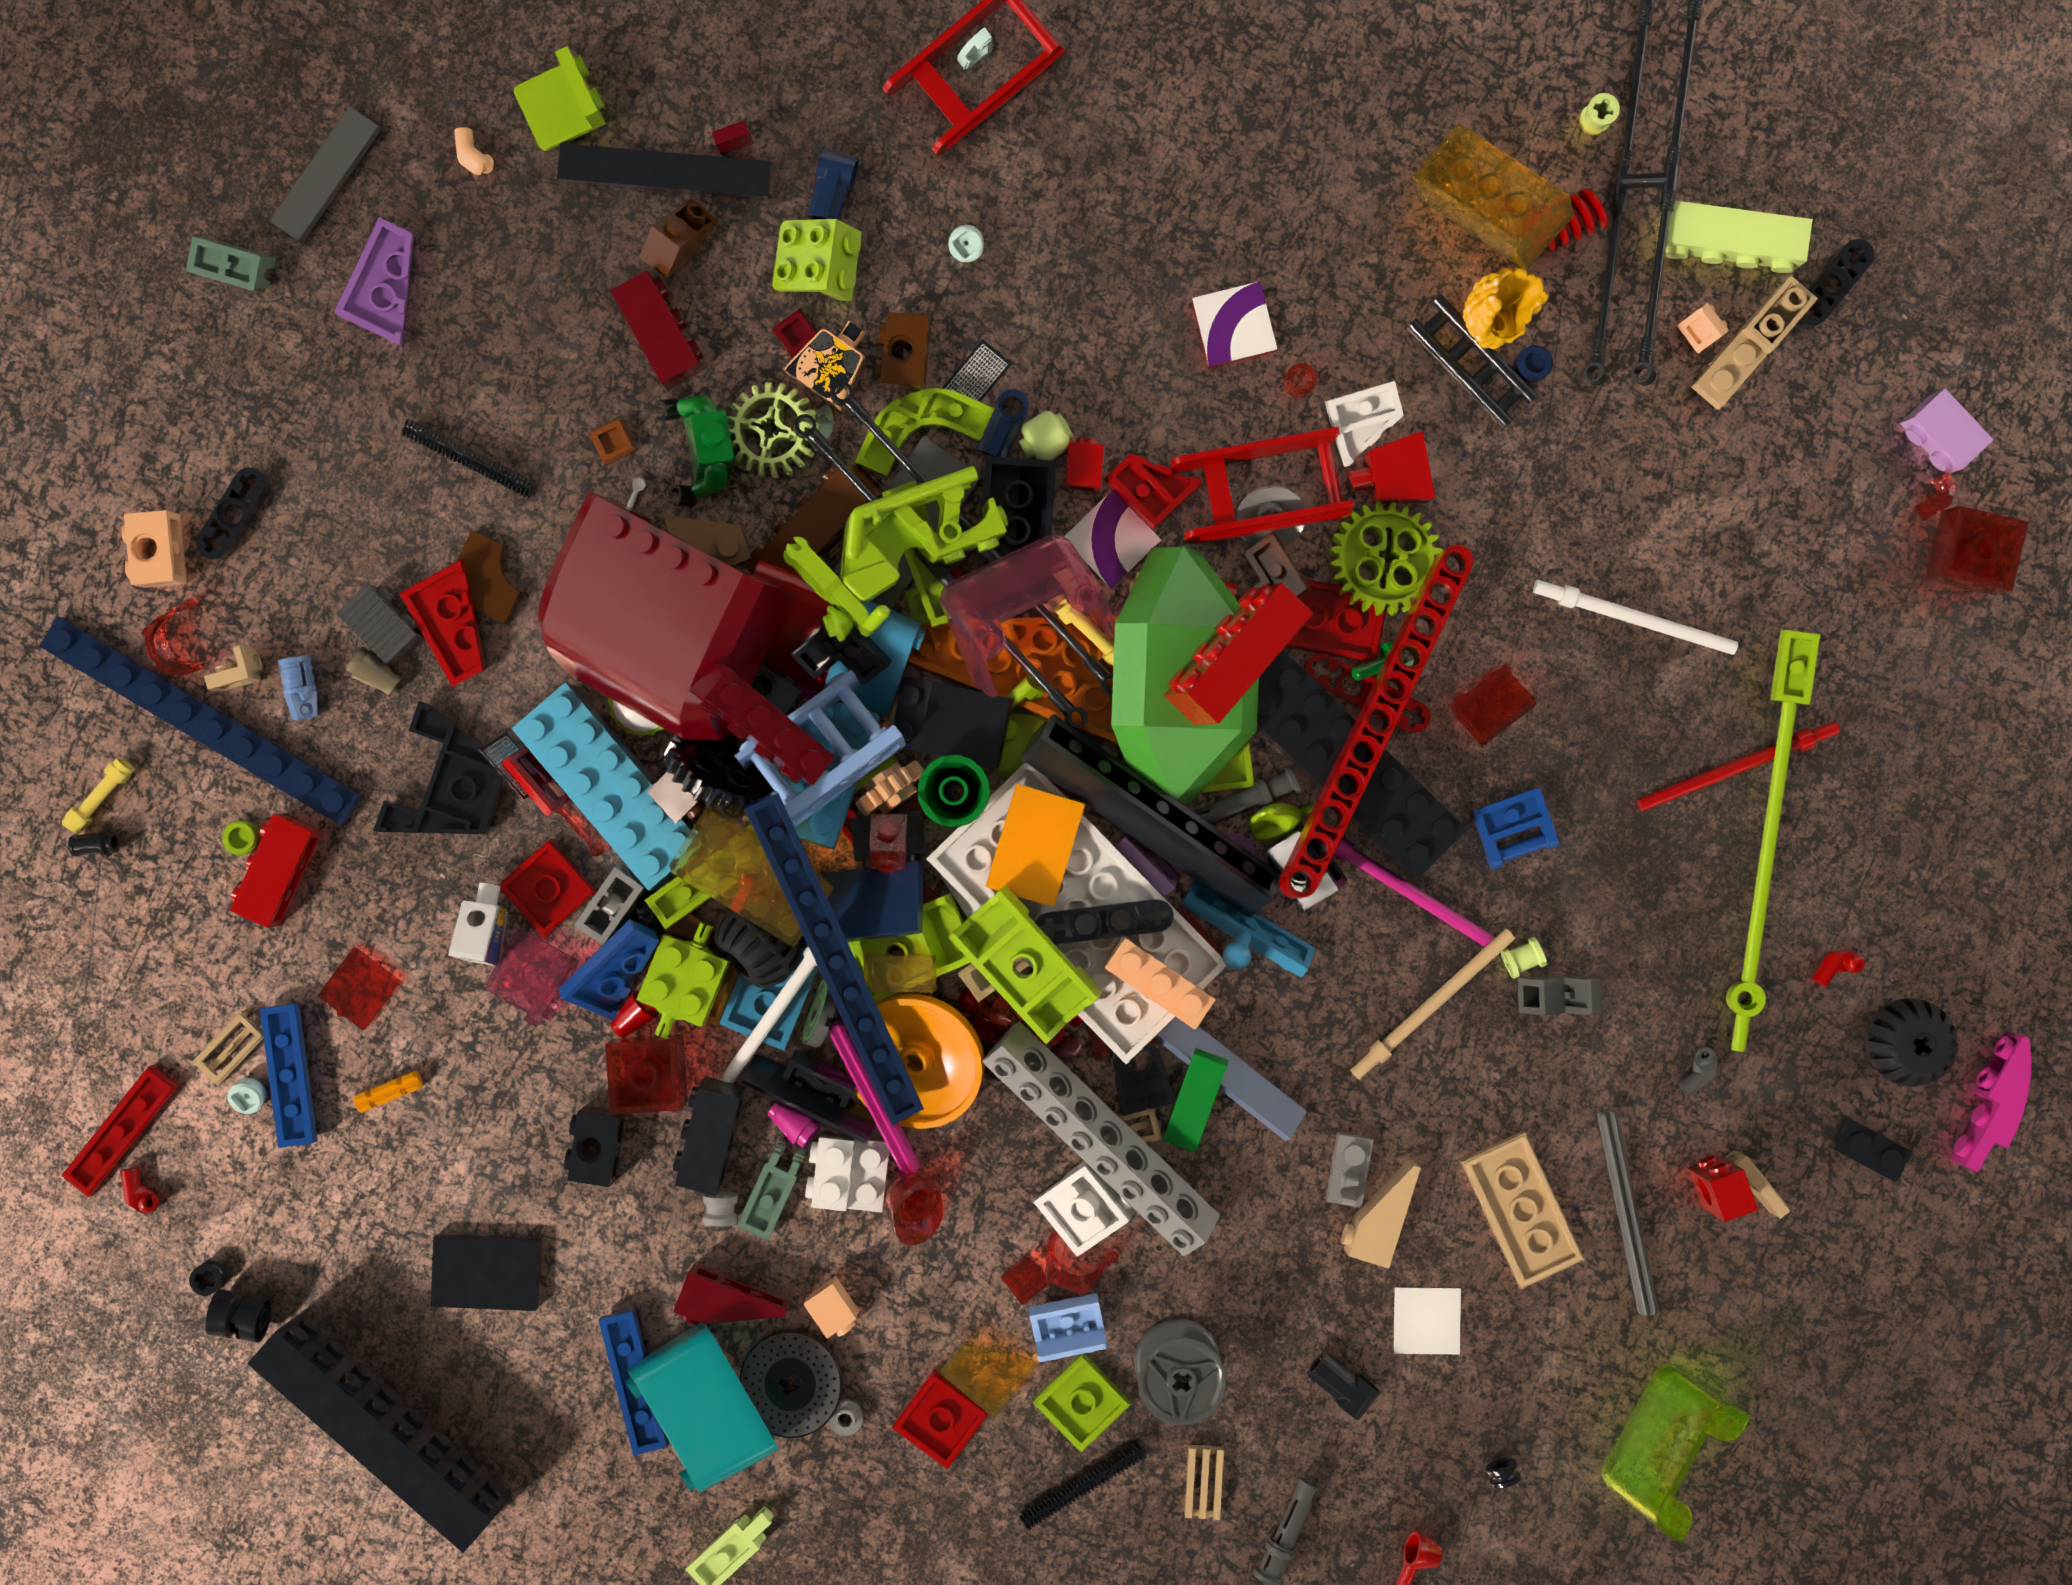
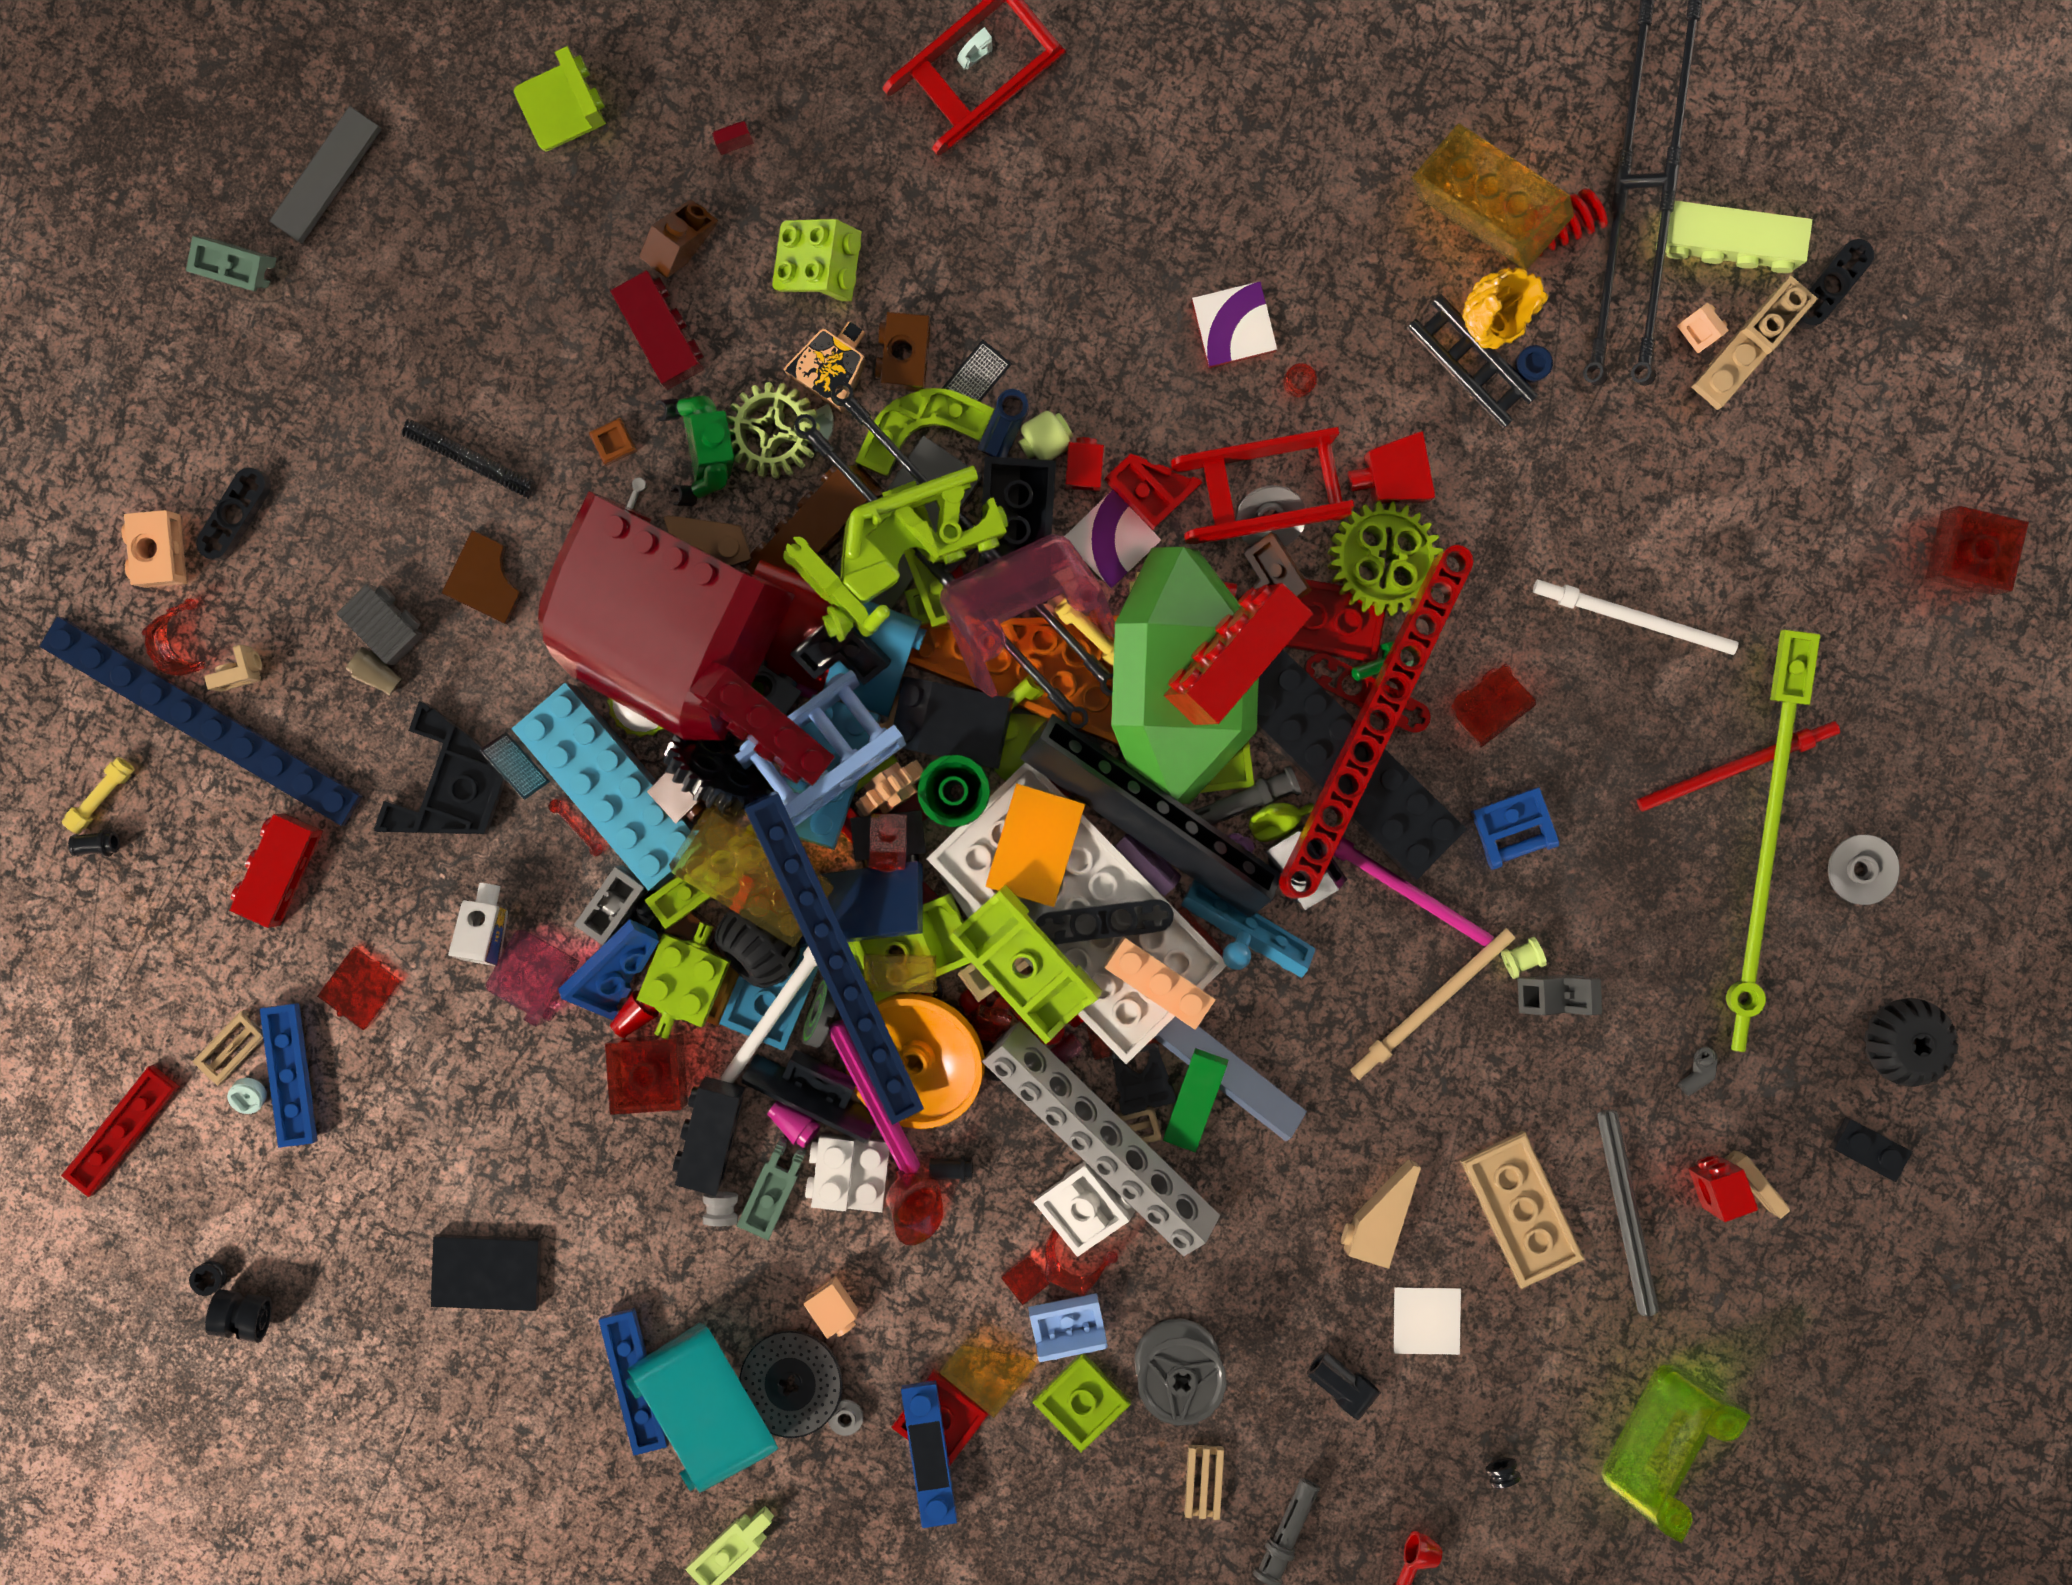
(136, 1194): red arm -> none
(241, 837): lime tile -> none
(299, 687): medium blue hinge -> none
(380, 283): medium lavender wing -> none
(380, 1430): black brick -> none
(388, 1091): light orange axle -> none
(448, 621): red wing -> none
(469, 156): light nougat arm -> none
(535, 781): red tile -> none
(547, 888): red tile -> none
(587, 1166): black brick -> none
(664, 171): black tile -> none
(719, 1299): dark red slope -> none
(794, 332): dark red tile -> none
(834, 177): dark blue piece -> none
(929, 1454): none -> plate
(951, 1168): none -> black pin
(966, 243): light aqua tile -> none
(1083, 1485): black axle -> none
(1349, 1169): light grey plate -> none
(1363, 418): white wing -> none
(1609, 110): yellowish green bush -> none
(1835, 963): red arm -> none
(1879, 872): none -> light grey dish
(1942, 498): clear red arm -> none
(1946, 432): lavender brick -> none
(2005, 1091): dark pink slope -> none

